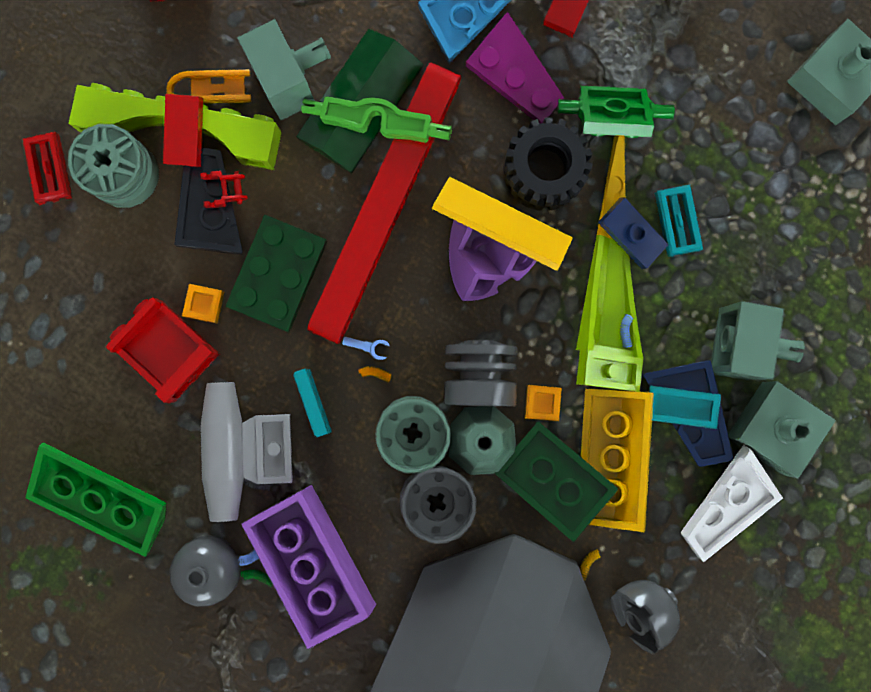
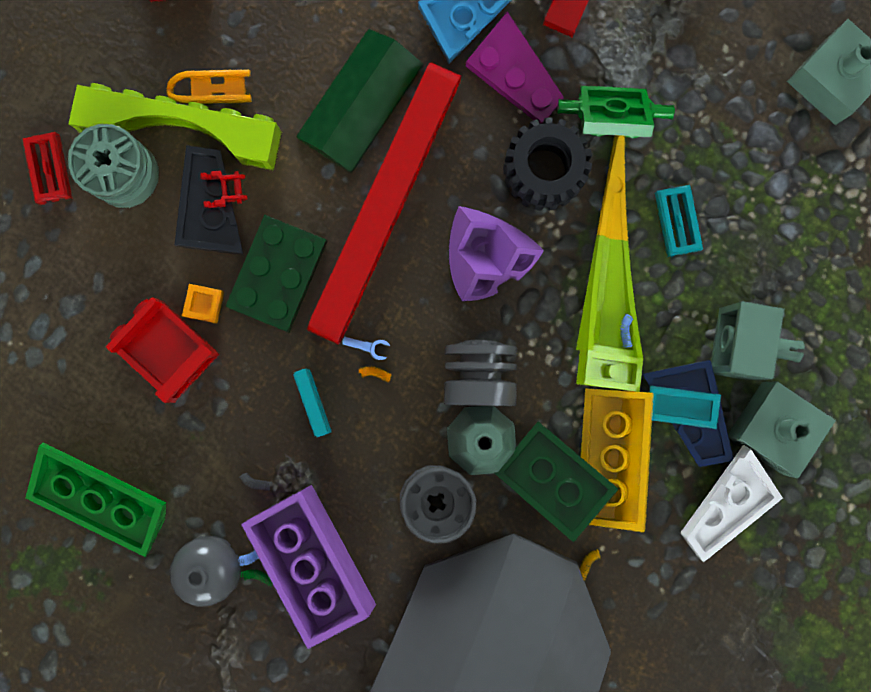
(183, 130): red tile -> none
(238, 450): light grey plate -> none
(282, 68): sand green brick -> none
(394, 123): bright green piece -> none
(422, 451): sand green wheel -> none
(502, 223): yellow slope -> none
(542, 402): light orange tile -> none
(633, 233): dark blue plate -> none
(648, 612): dark grey cylinder -> none

